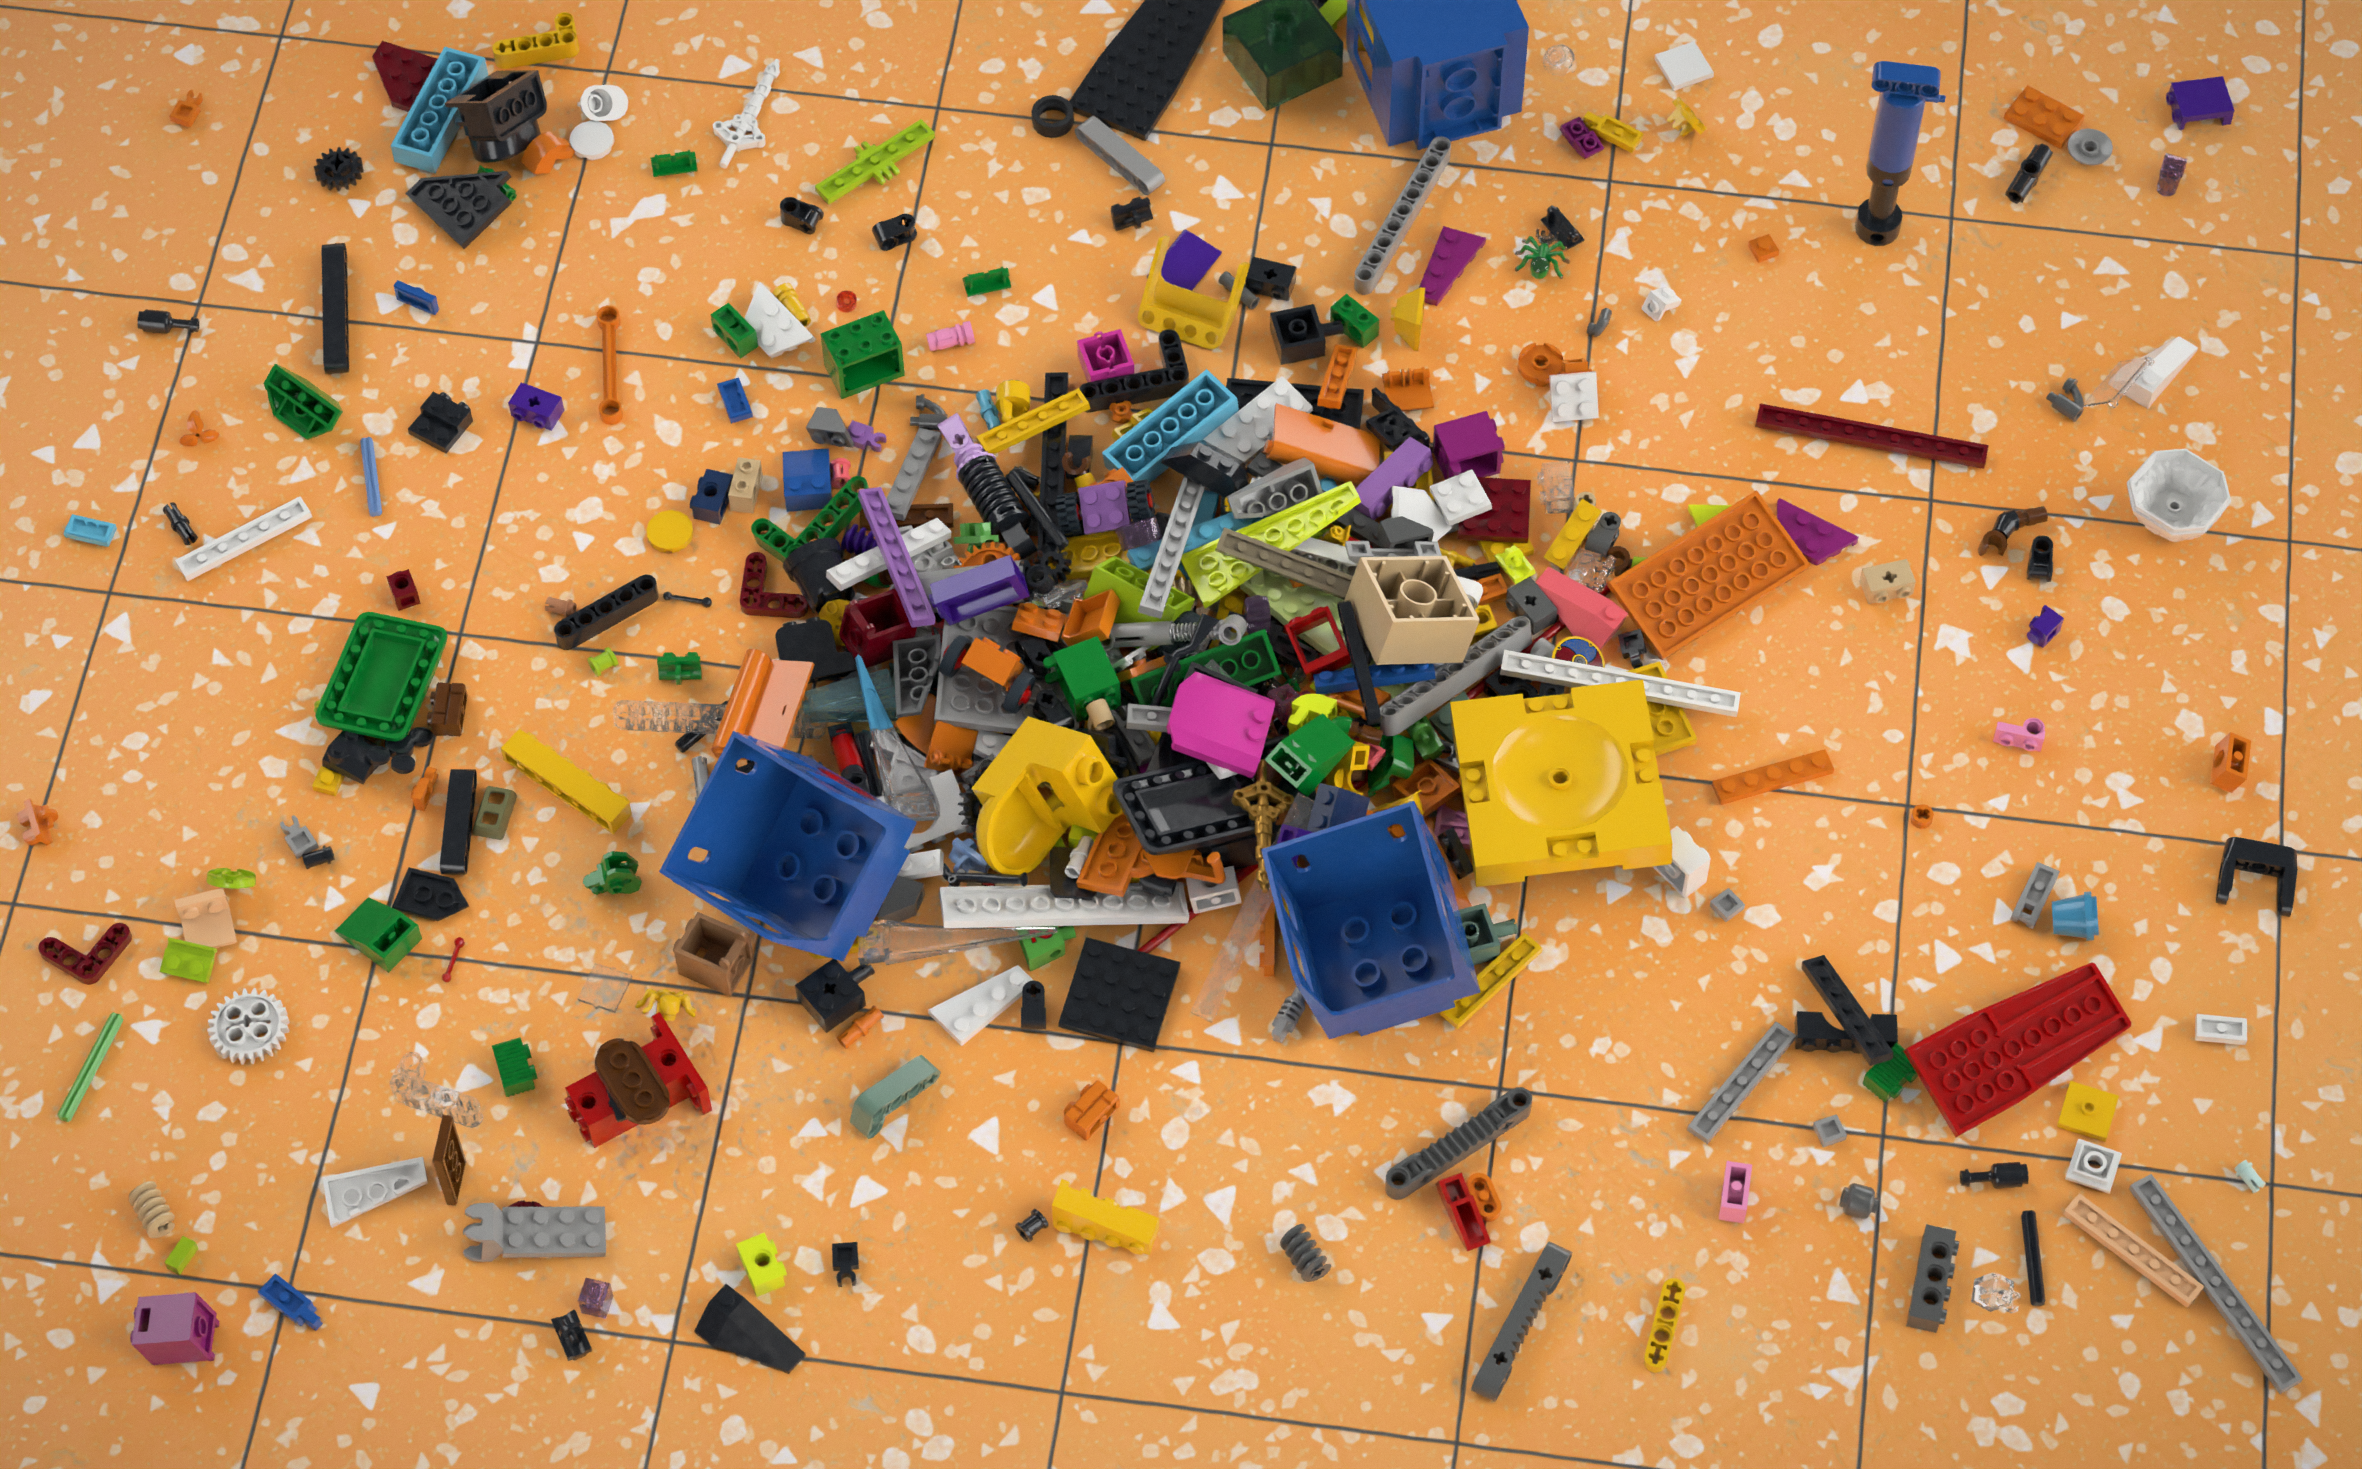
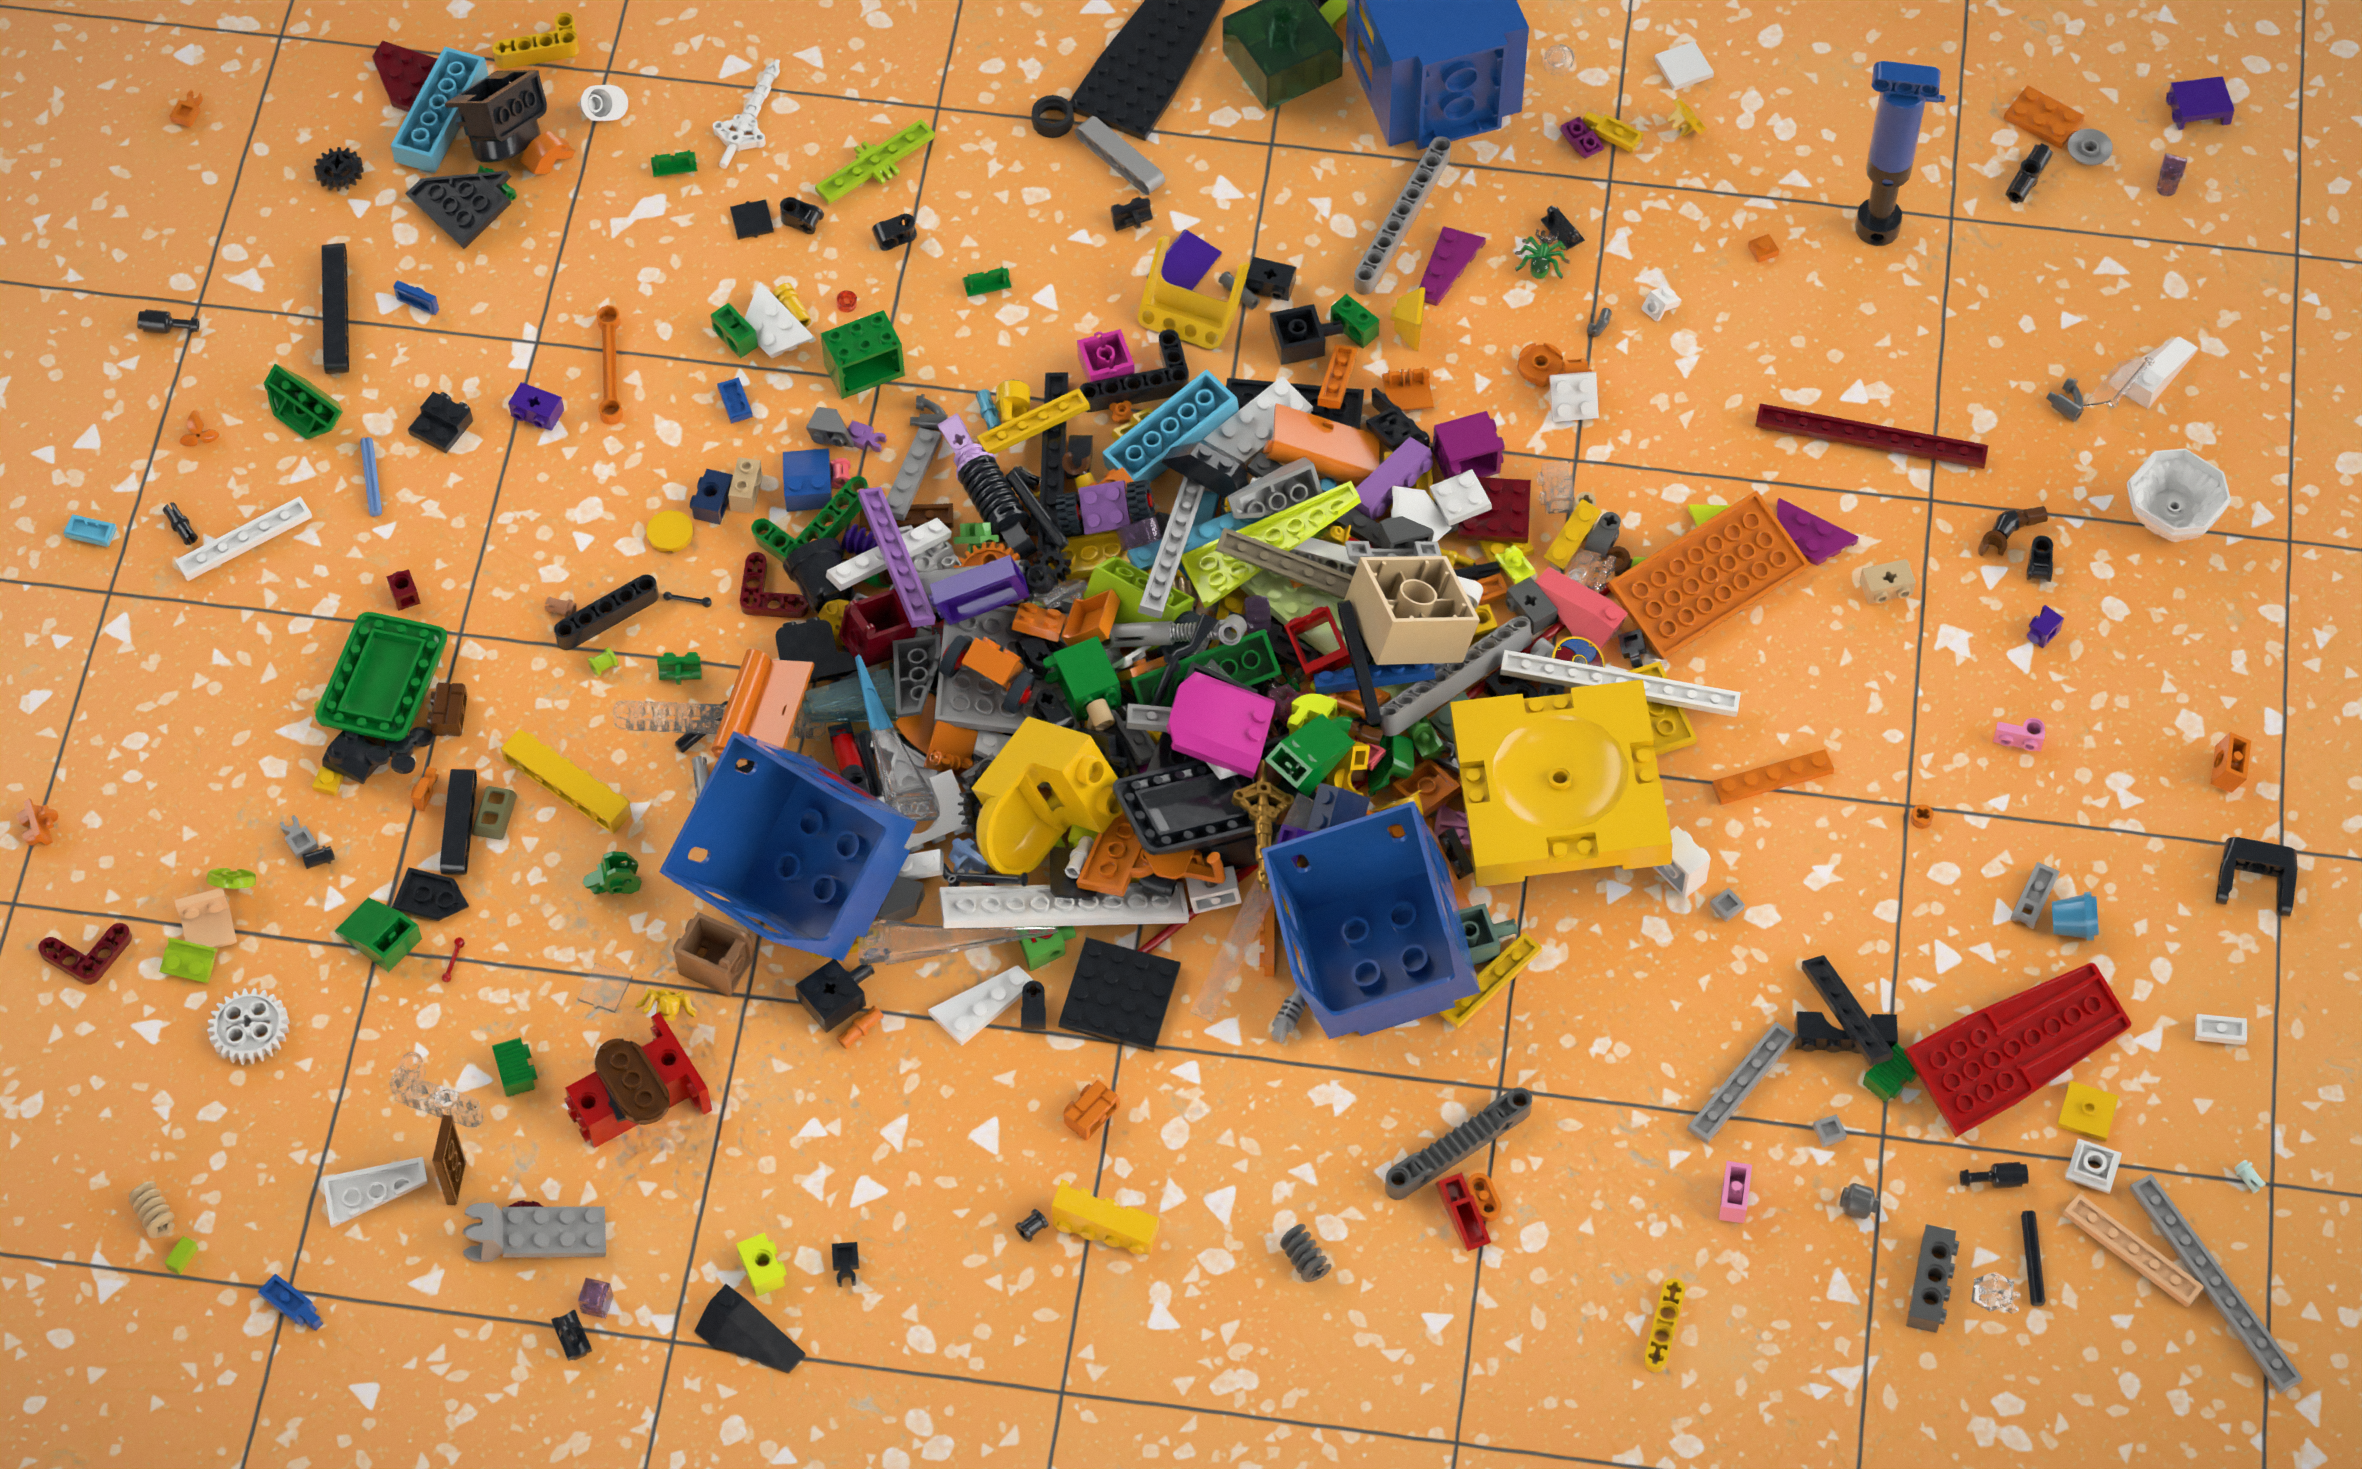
(90, 1067): bright green axle -> none
(174, 1328): magenta container -> none
(592, 140): white tile -> none
(751, 219): none -> black piece
(891, 1093): sand green beam -> none
(951, 336): bright pink axle -> none
(1493, 1377): dark grey gear -> none

